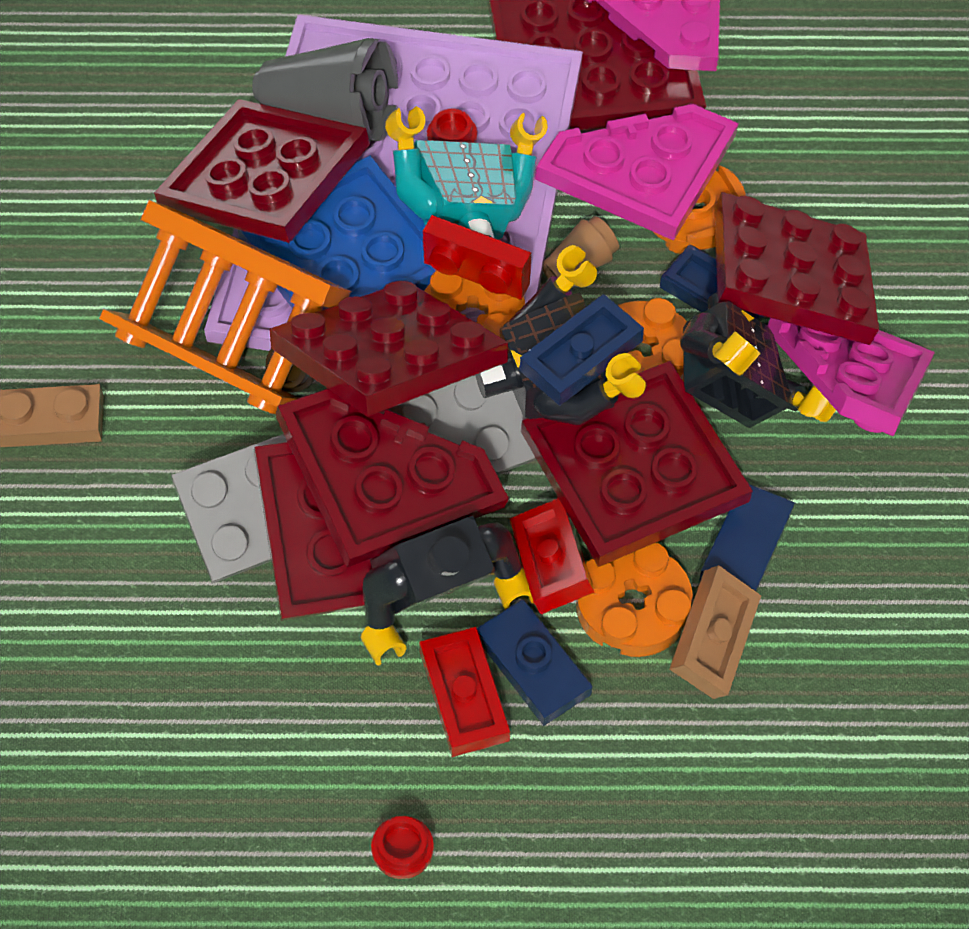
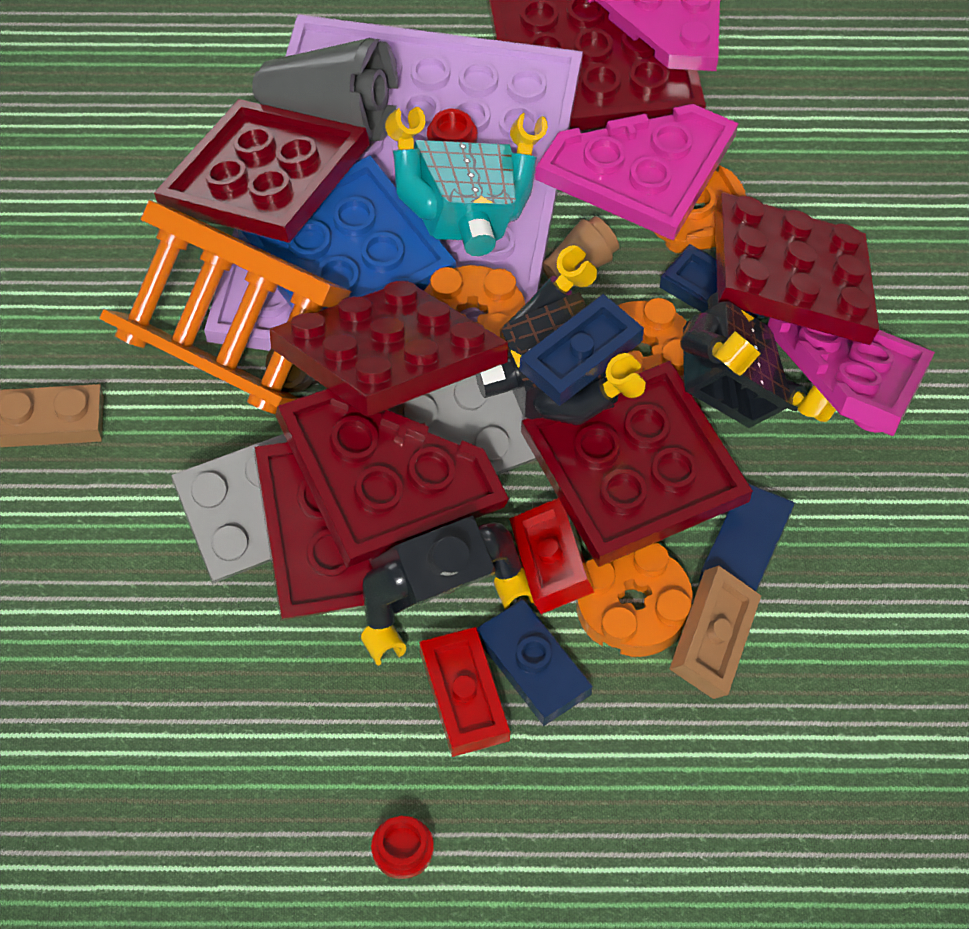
(476, 257): red plate -> none

